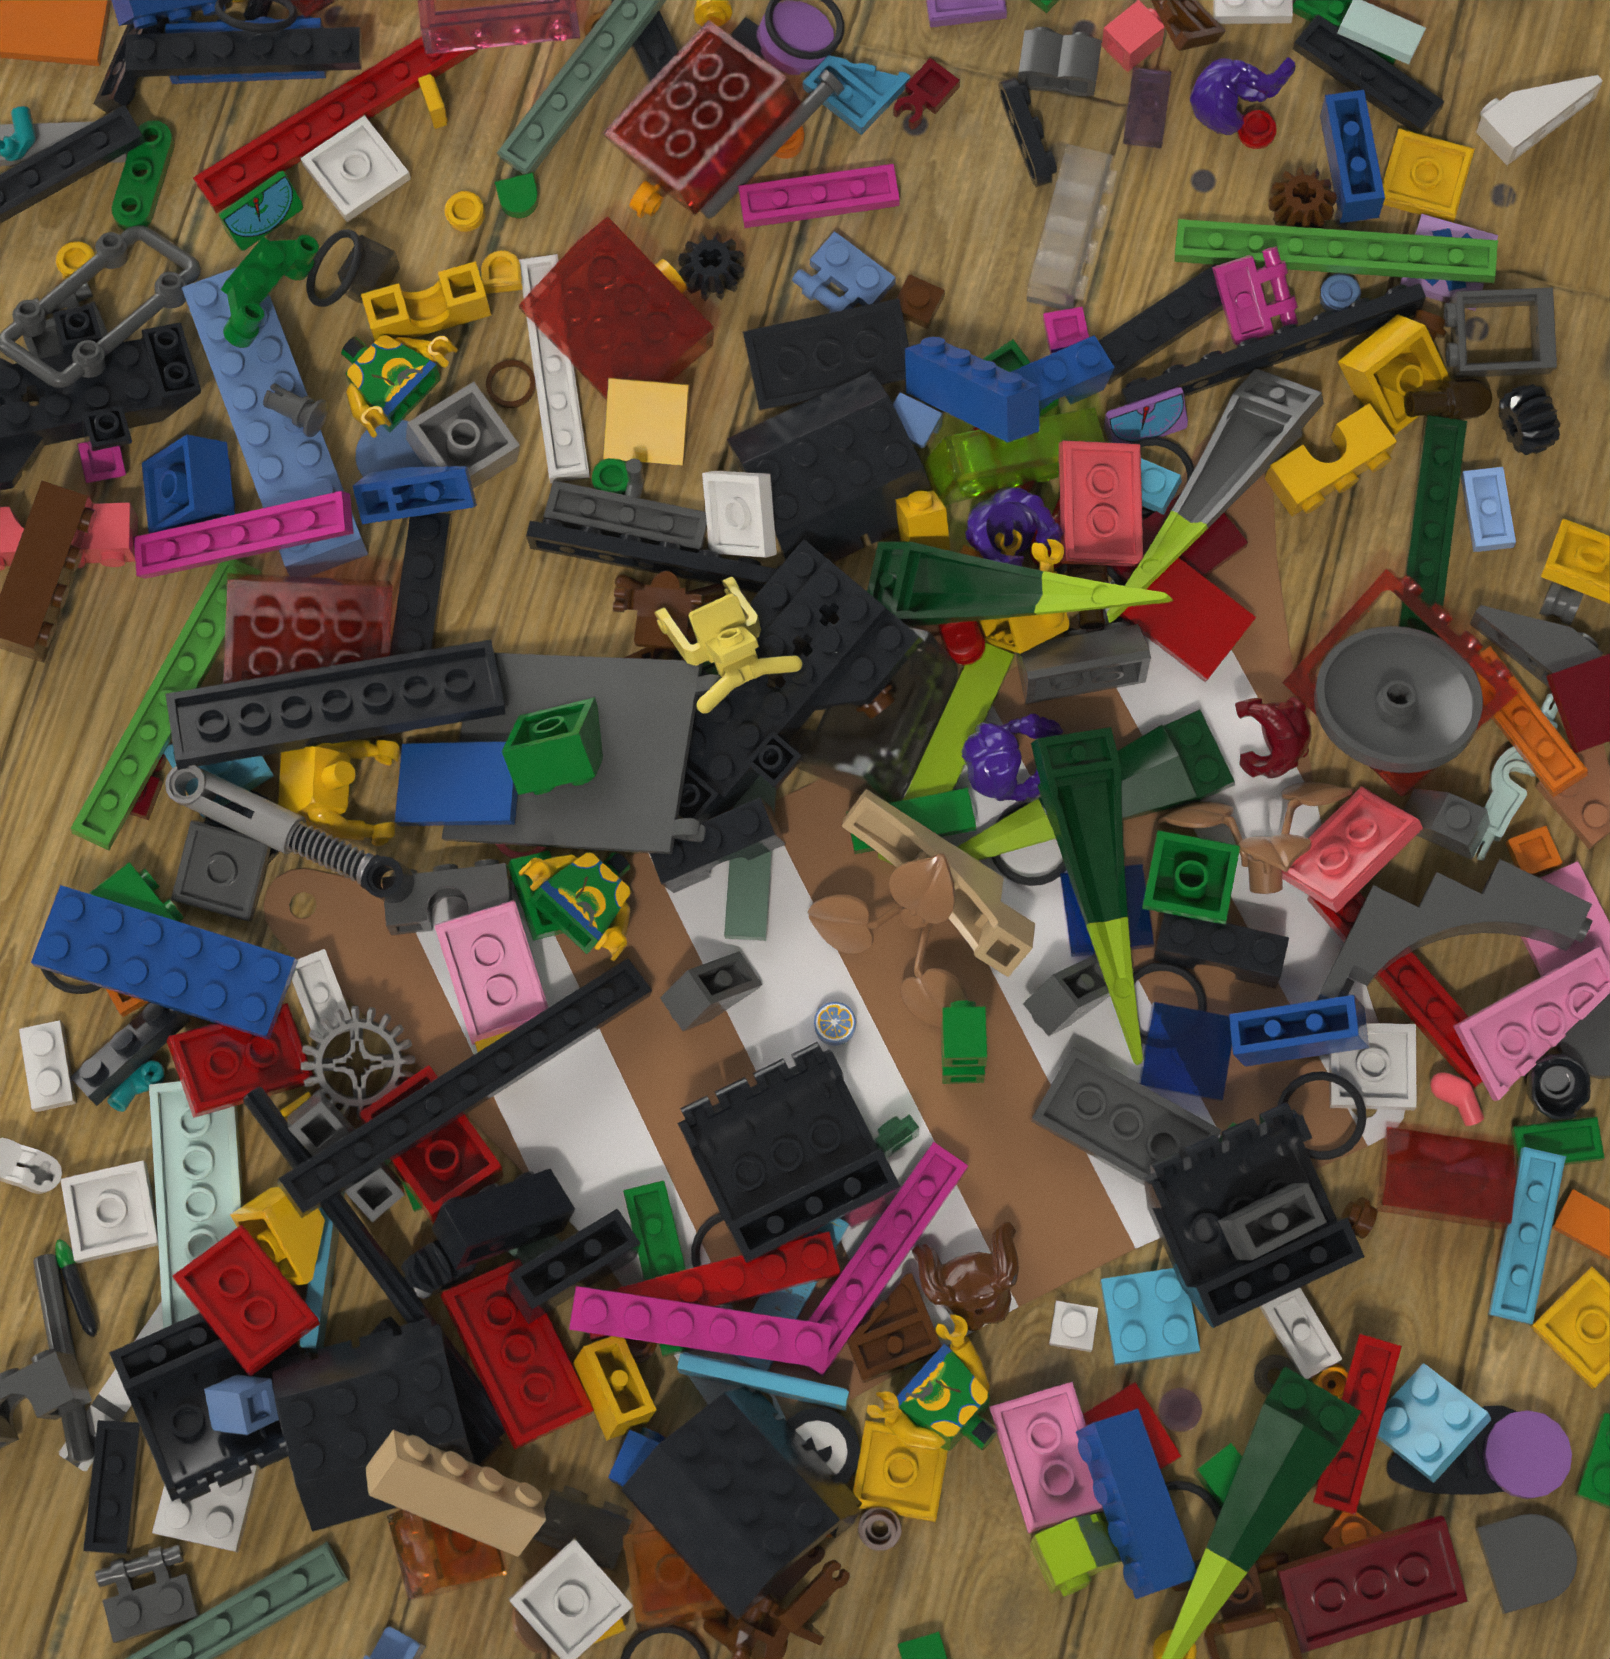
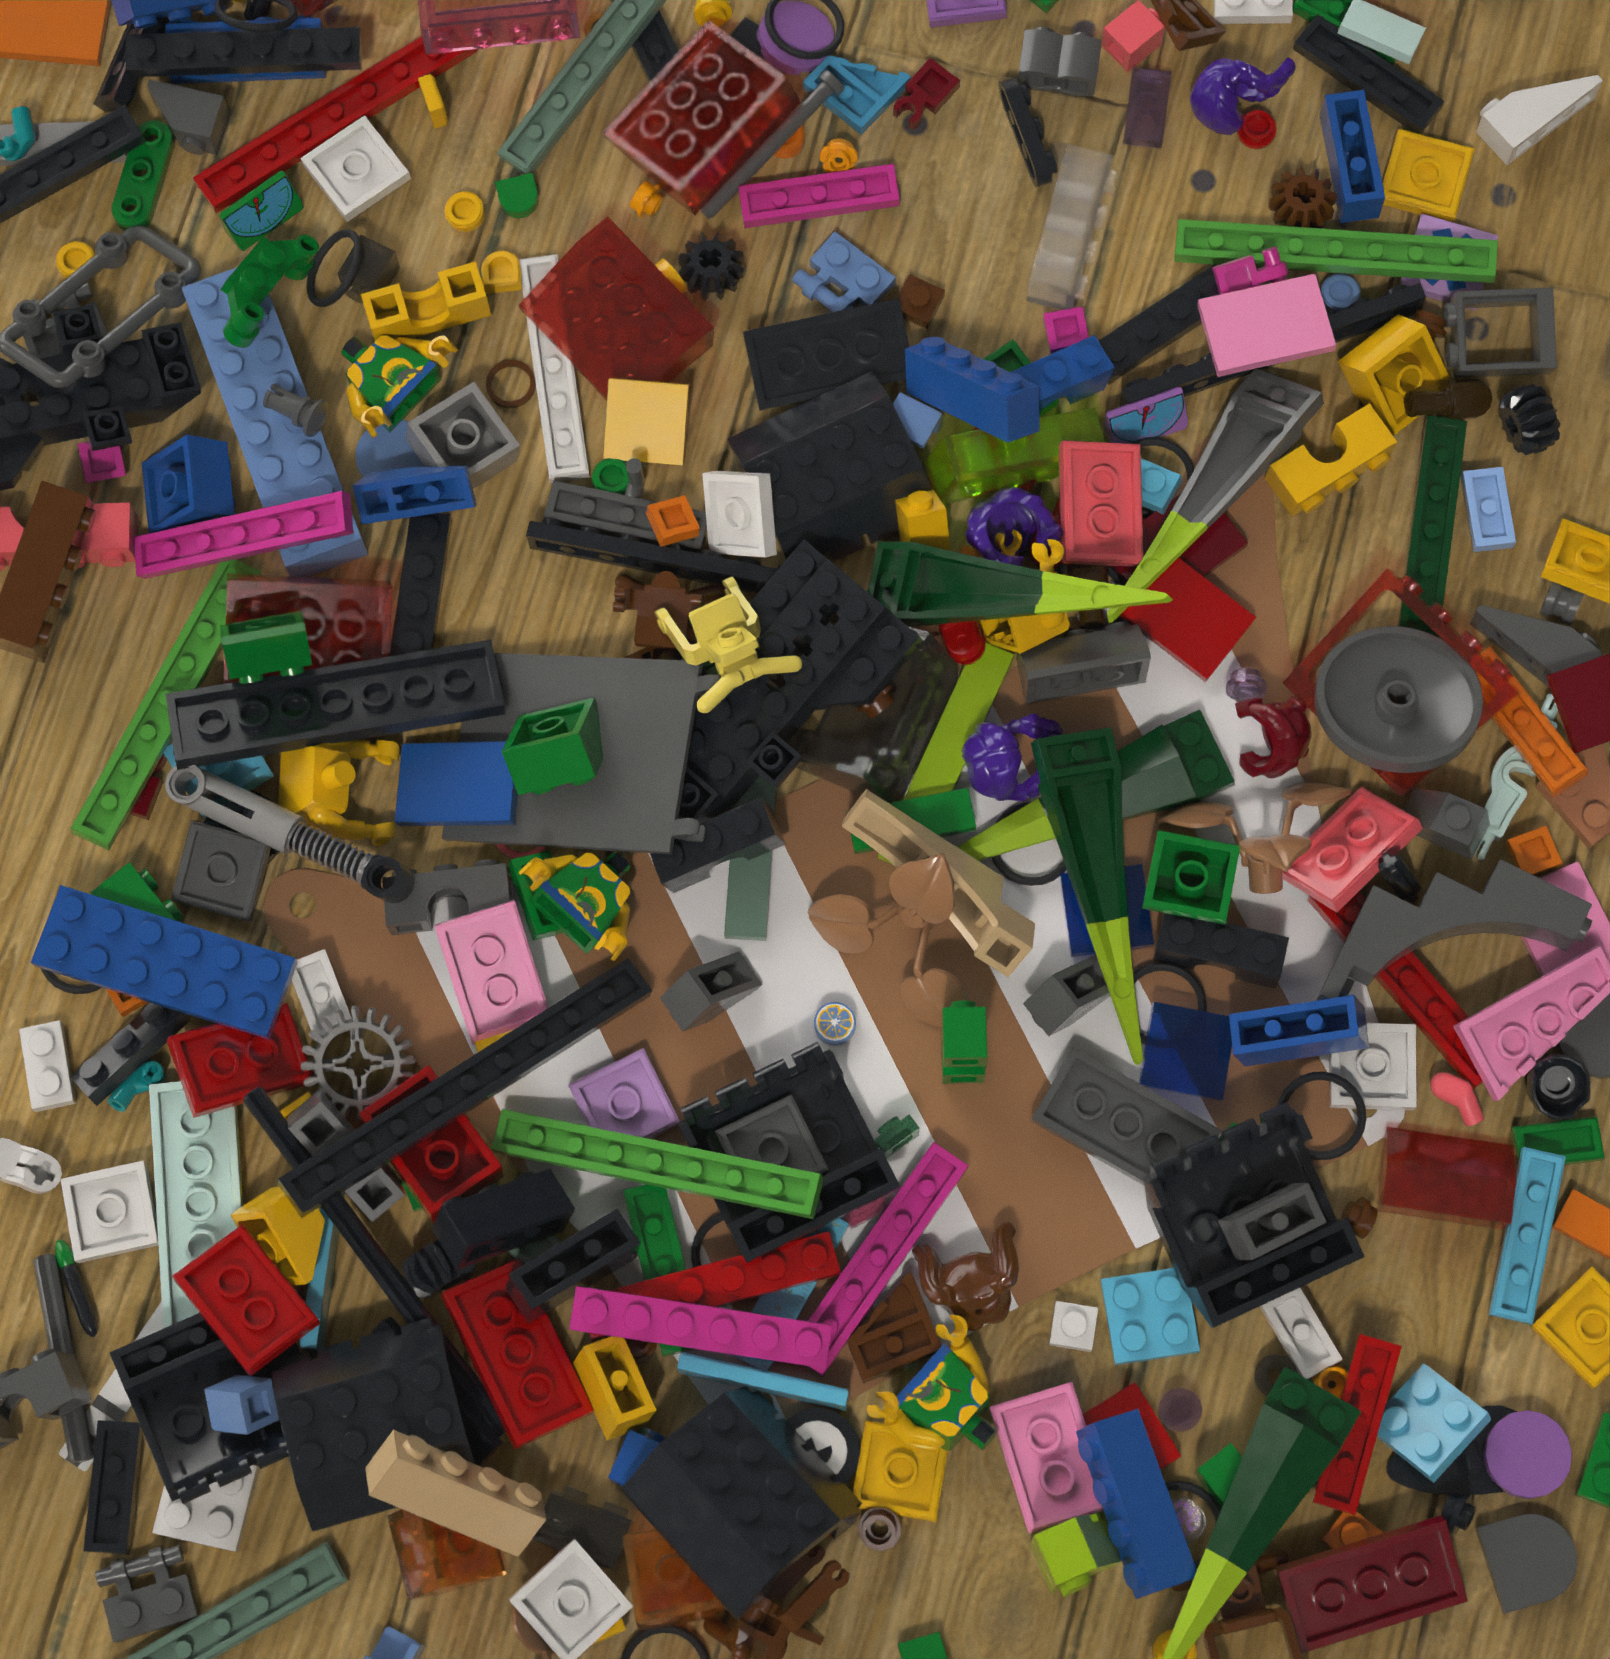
(192, 116): none -> dark grey slope
(265, 647): none -> green slope
(626, 1098): none -> lavender tile
(658, 1163): none -> bright green plate
(672, 520): none -> orange plate
(774, 1137): none -> dark grey tile
(838, 148): none -> light orange plate
(1190, 1518): none -> clear tile
(1246, 684): none -> clear purple plate
(1266, 325): none -> bright pink tile
(1399, 877): none -> black axle
(1458, 1512): none -> black plate

